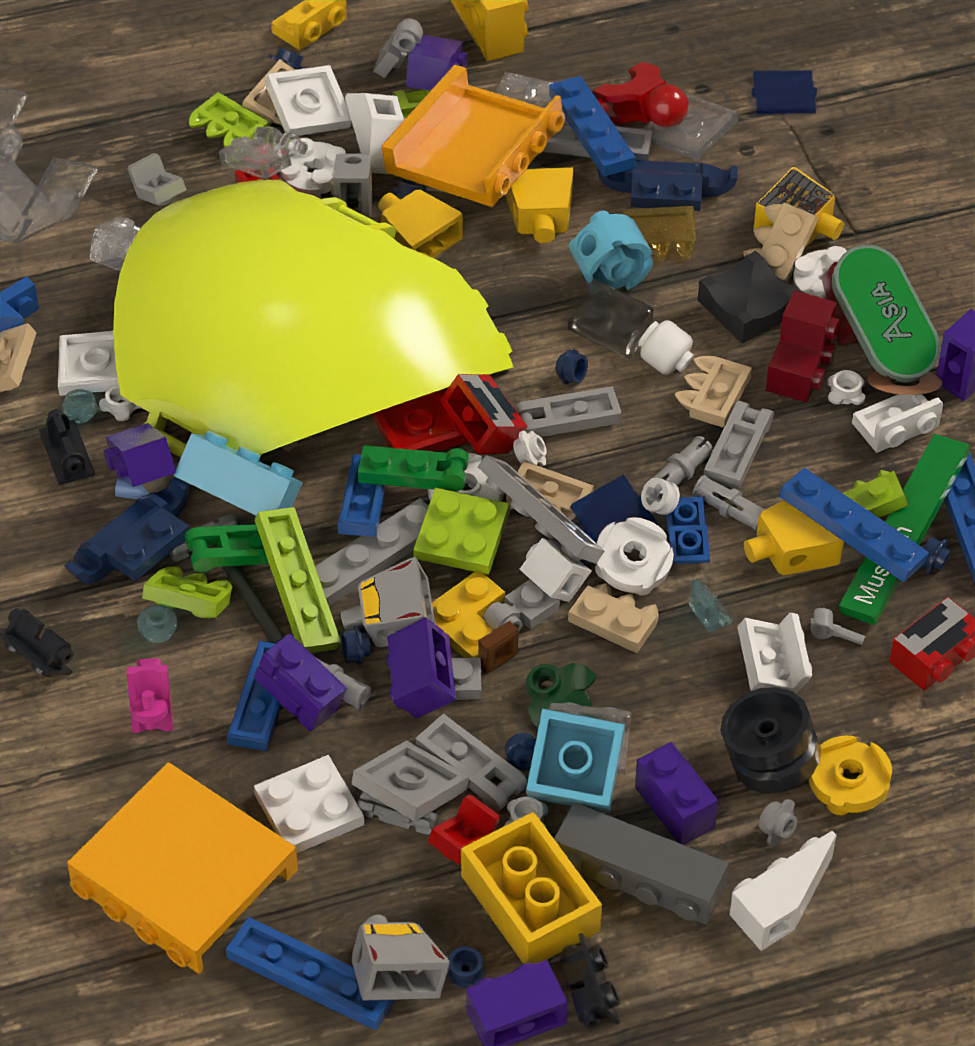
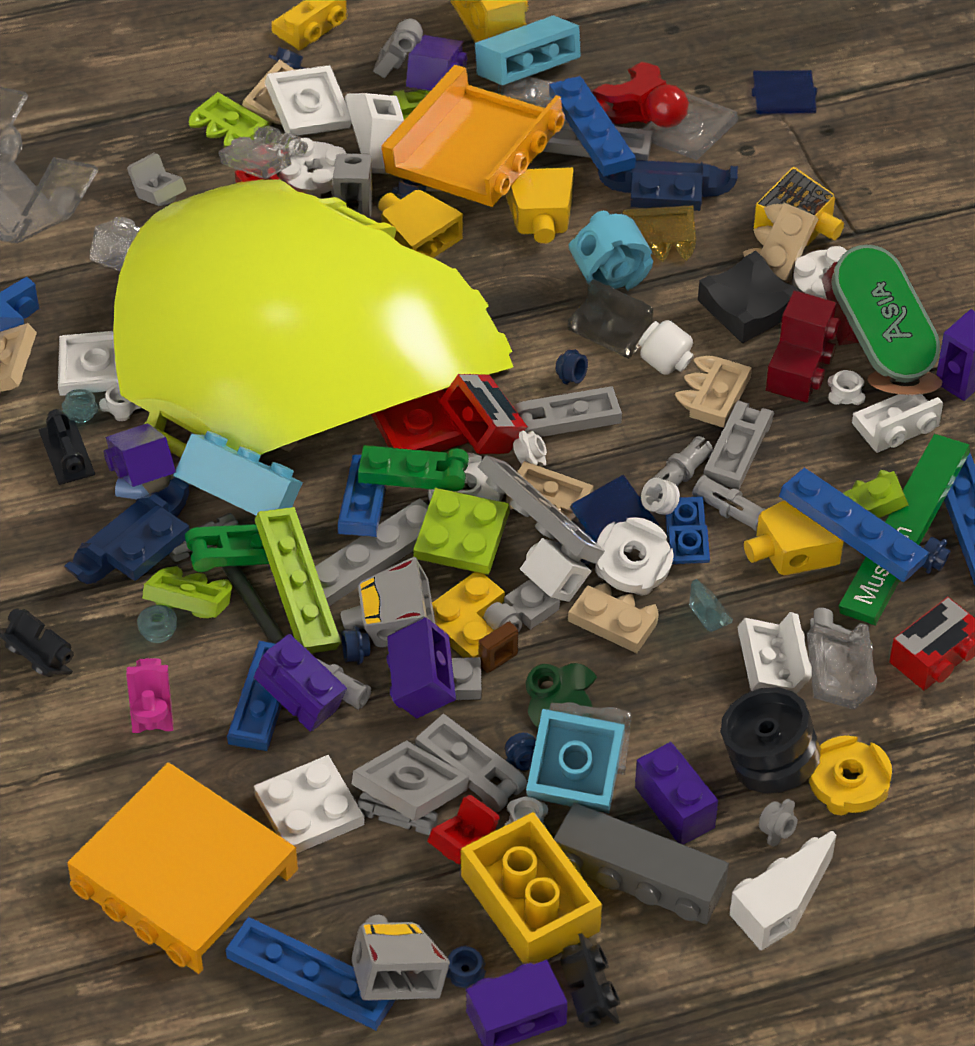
(527, 50): none -> medium azure brick
(841, 665): none -> clear bracket

